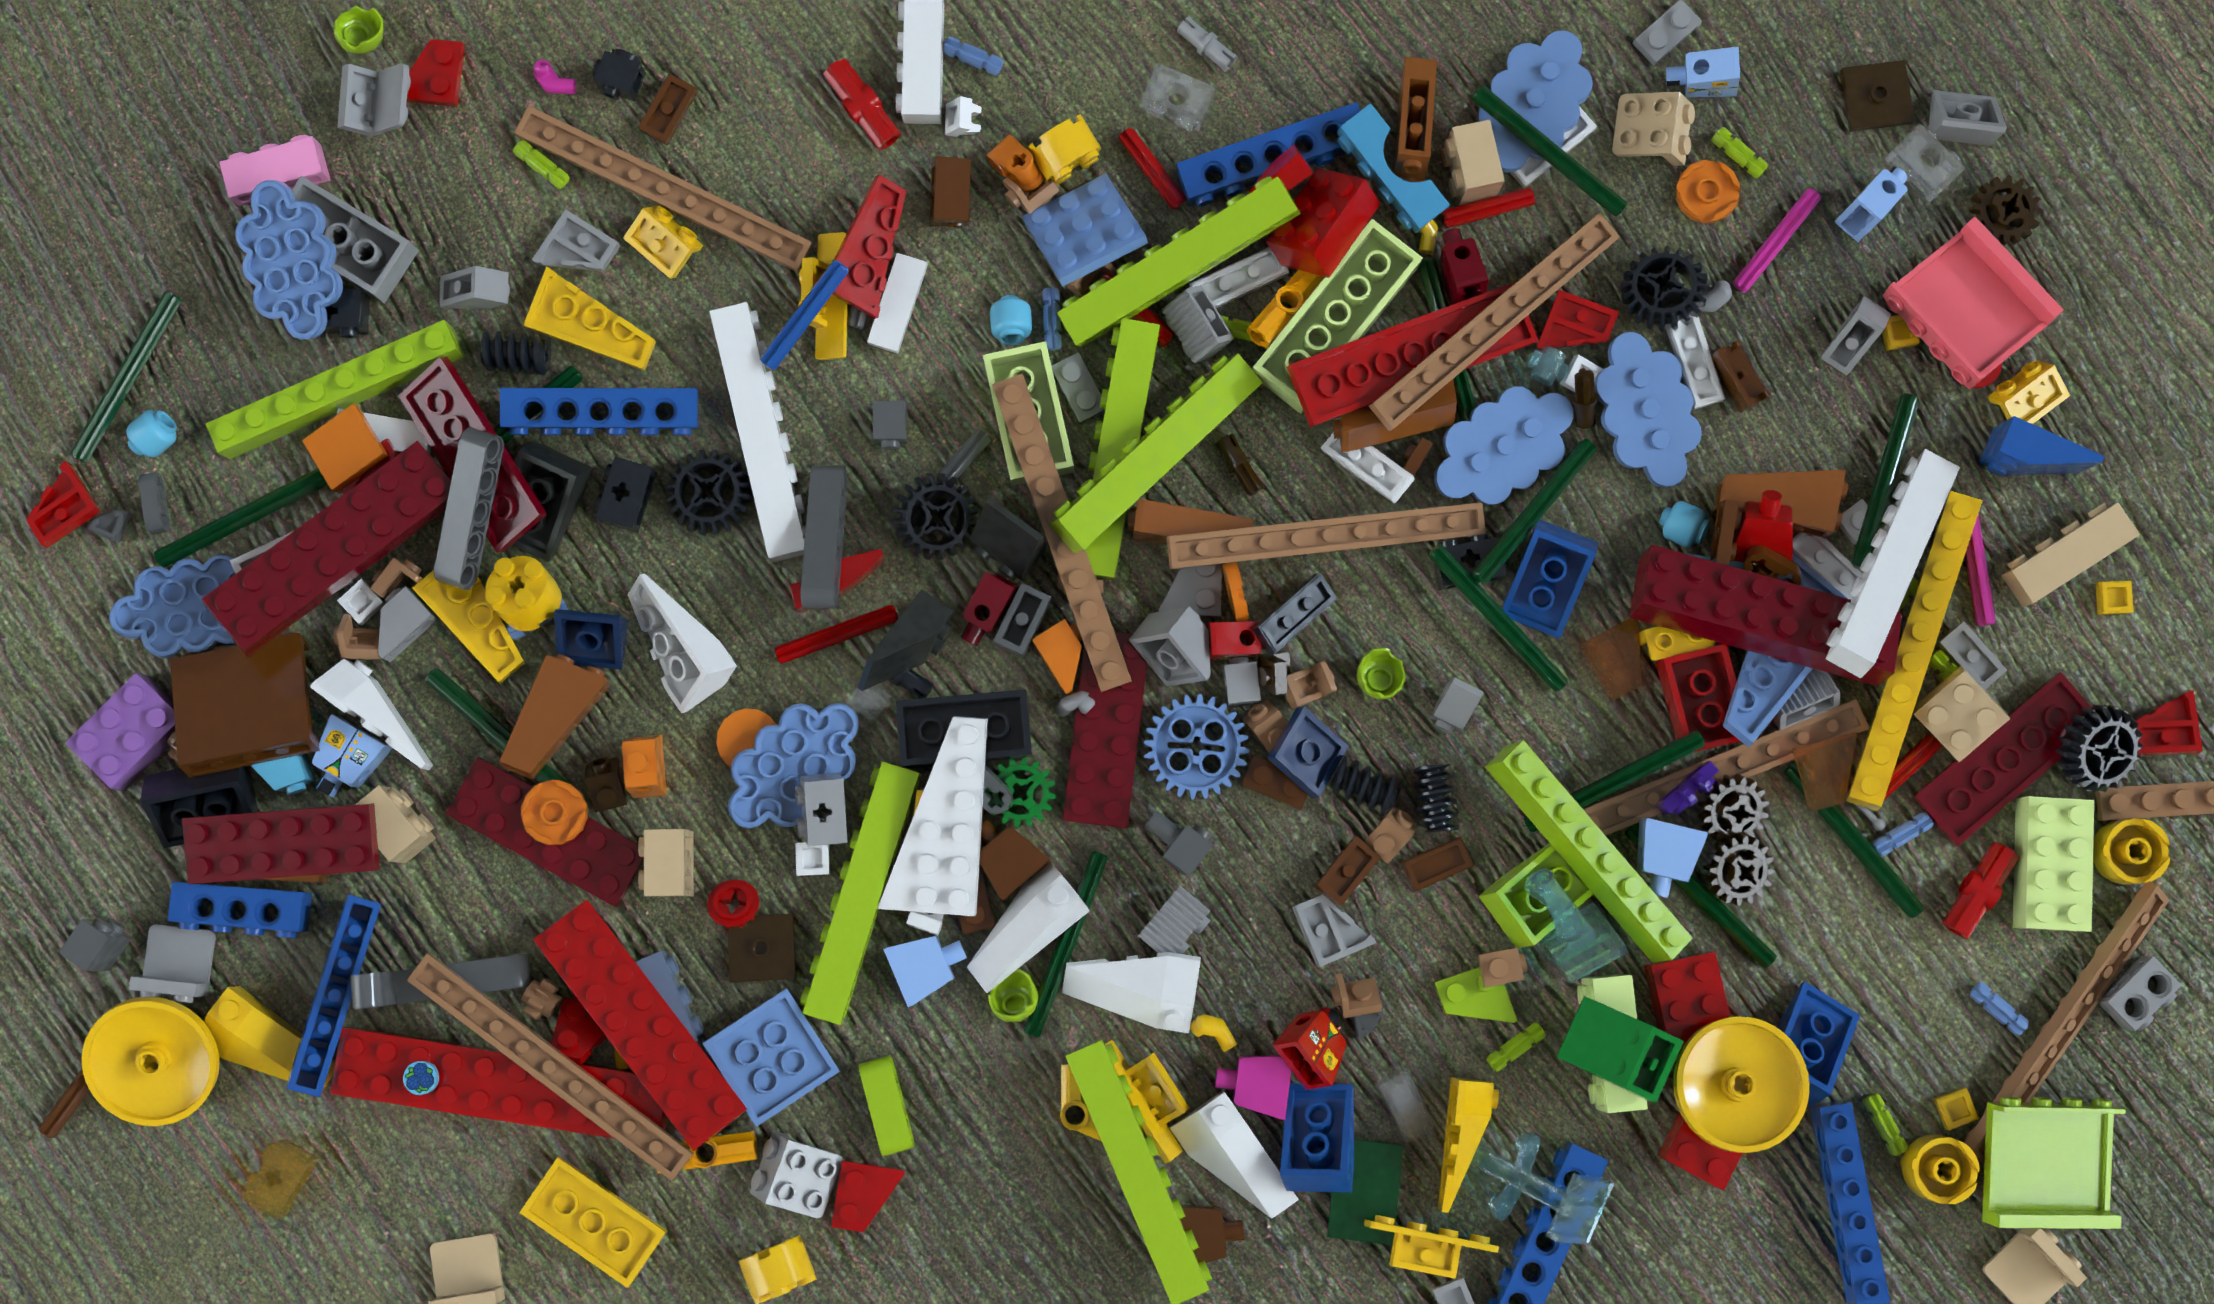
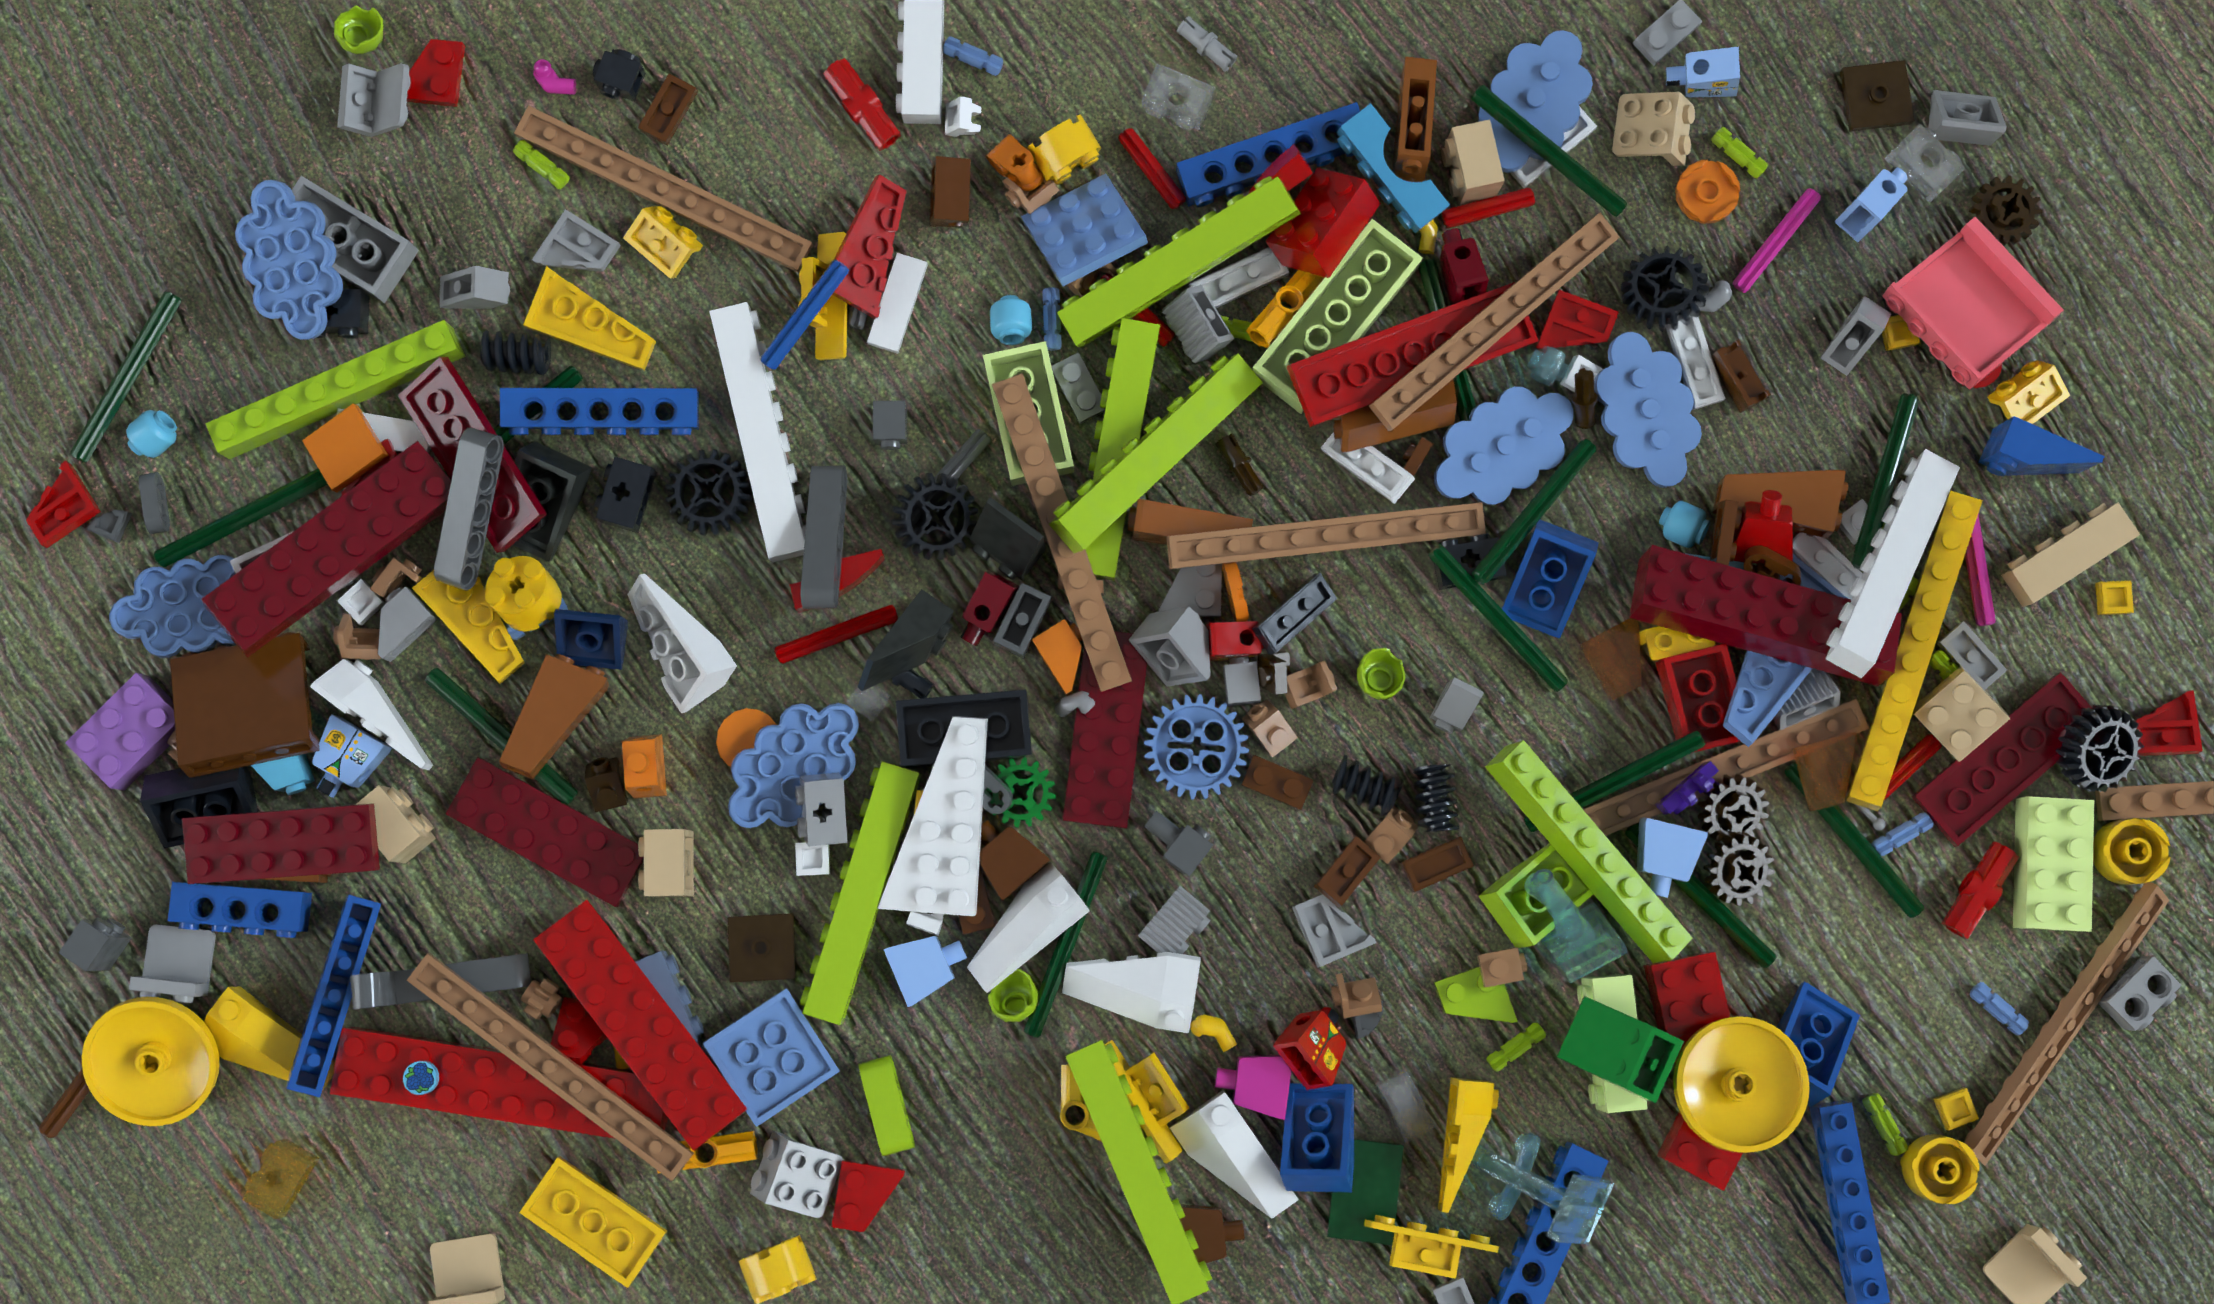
(281, 162): bright pink brick -> none
(554, 812): orange tile -> none
(724, 894): red gear -> none
(1308, 752): dark blue plate -> none
(2049, 1164): lime panel -> none

